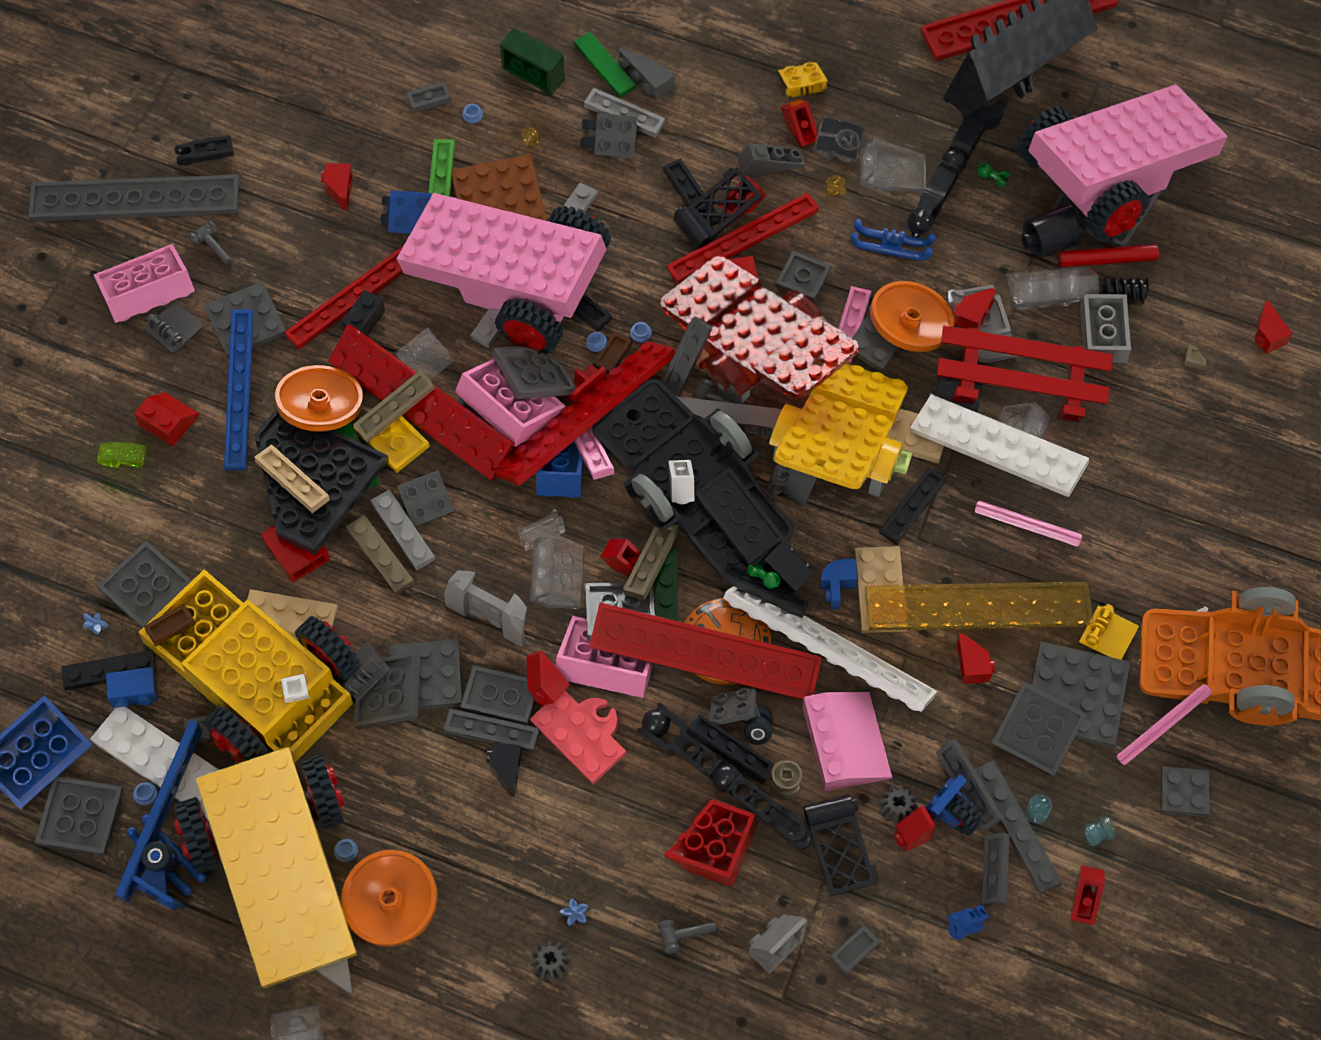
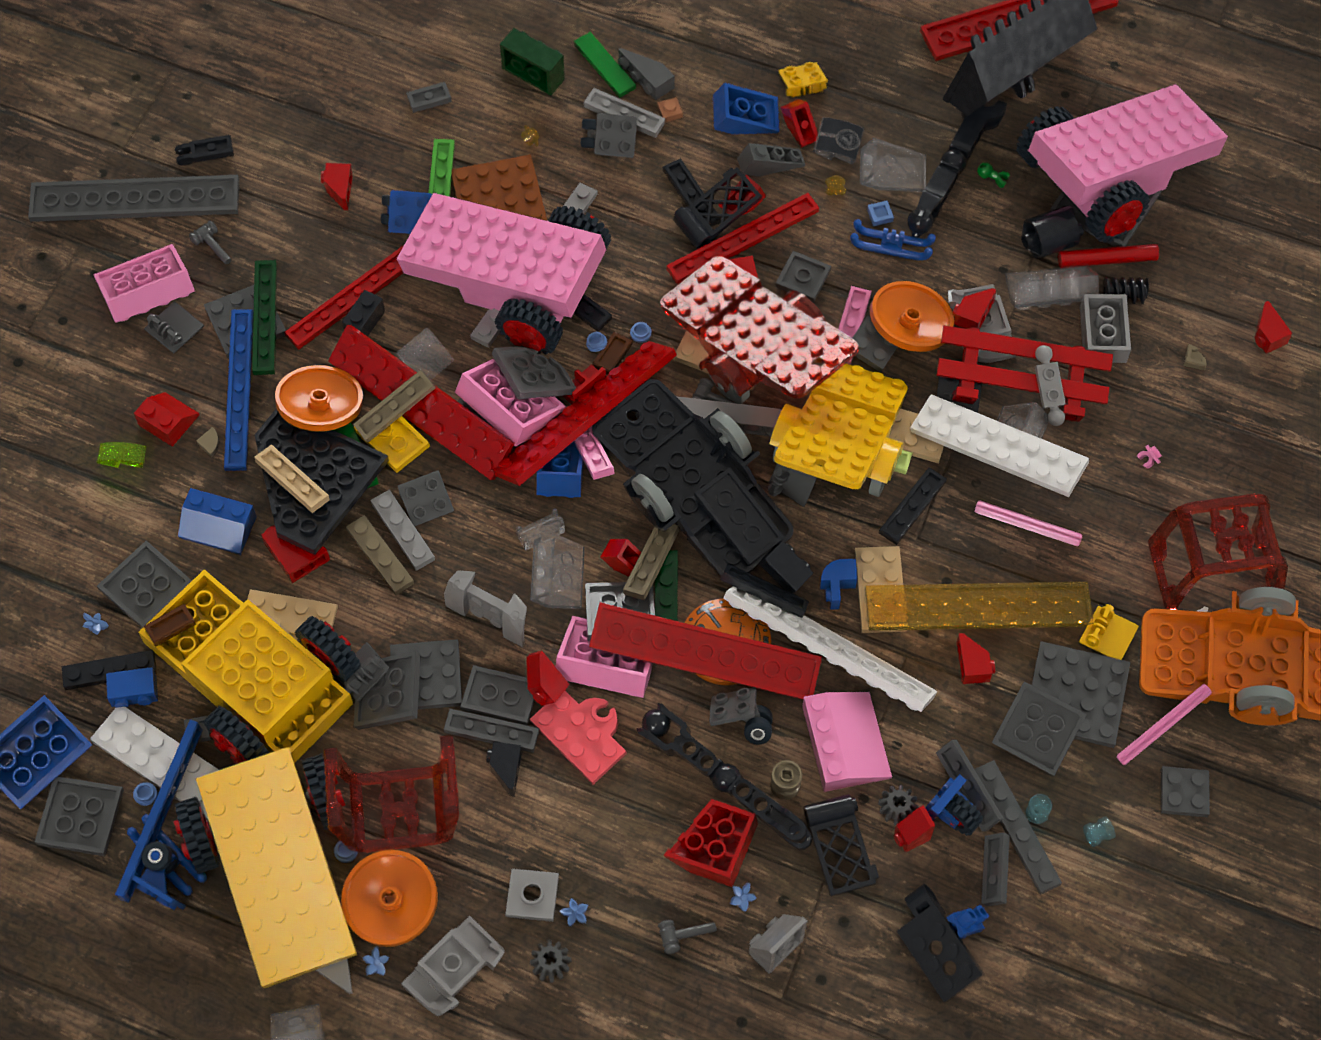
(209, 442): none -> dark tan tile
(216, 521): none -> blue slope
(264, 317): none -> dark green plate
(295, 688): white tile -> none
(375, 962): none -> medium blue plant
(445, 802): none -> clear red windscreen
(452, 966): none -> light grey piece
(472, 113): medium blue plate -> none
(540, 909): none -> light grey piece
(670, 109): none -> nougat plate
(681, 481): white slope -> none
(687, 355): dark grey plate -> none
(730, 748): black tile -> none
(742, 896): none -> medium blue plant
(744, 111): none -> blue slope
(770, 579): green arm -> none
(854, 950): dark grey tile -> none
(880, 213): none -> medium blue plate
(932, 925): none -> black hinge
(1050, 385): none -> light grey plate
(1087, 894): red slope -> none
(1152, 453): none -> bright pink plate
(1263, 536): none -> clear red windscreen

